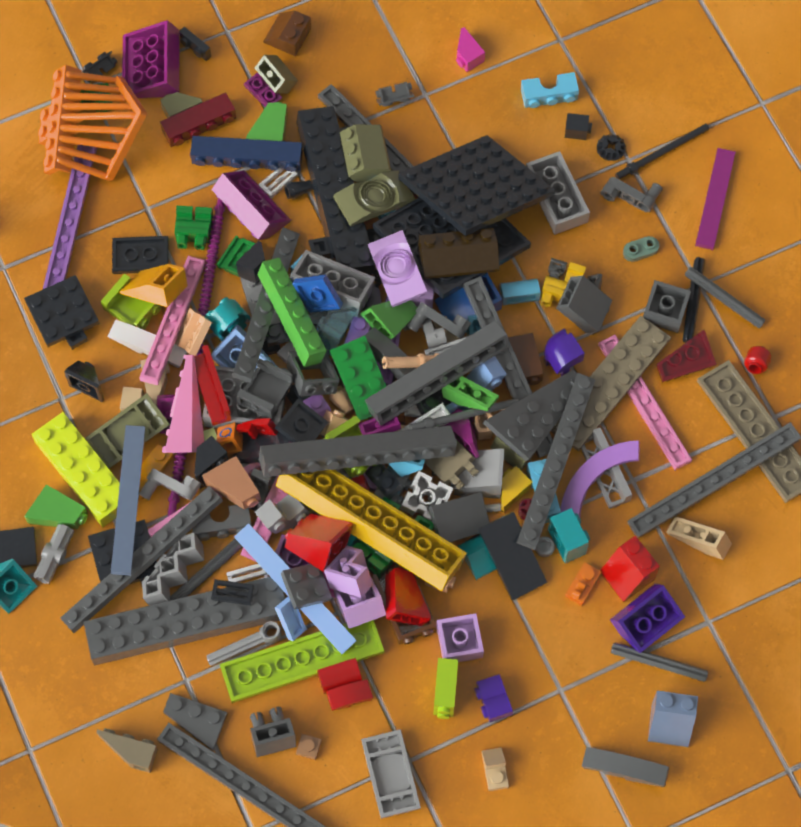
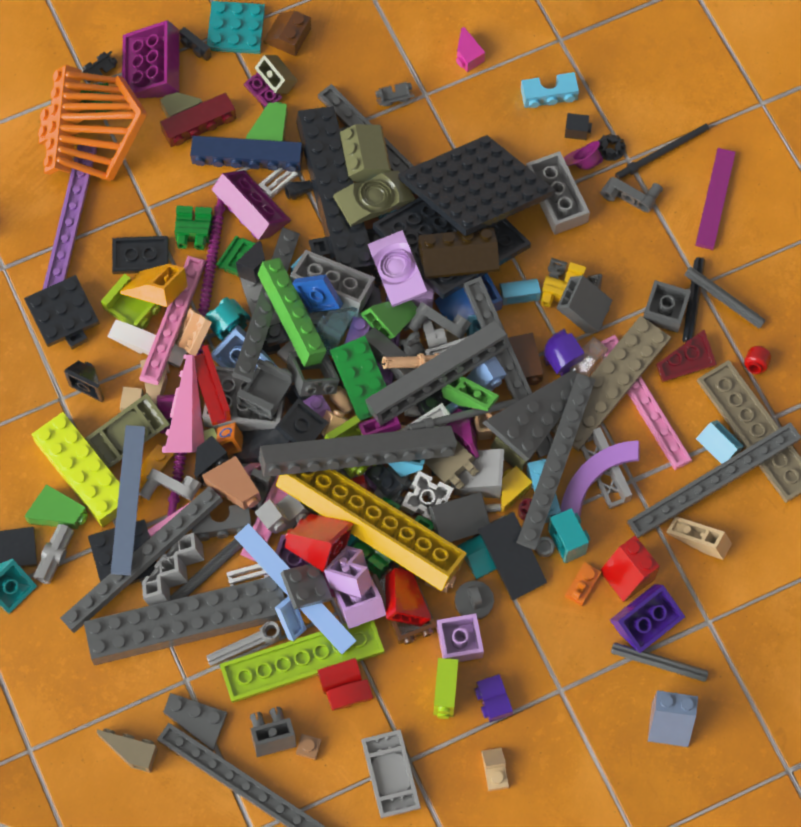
(236, 27): none -> teal plate
(248, 601): black tile -> none
(258, 426): red slope -> none
(411, 345): none -> dark grey hair
(474, 598): none -> dark grey tile
(585, 157): none -> magenta piece
(595, 353): none -> clear slope
(625, 766): dark grey slope -> none
(642, 249): sand green plate -> none
(719, 441): none -> medium azure brick

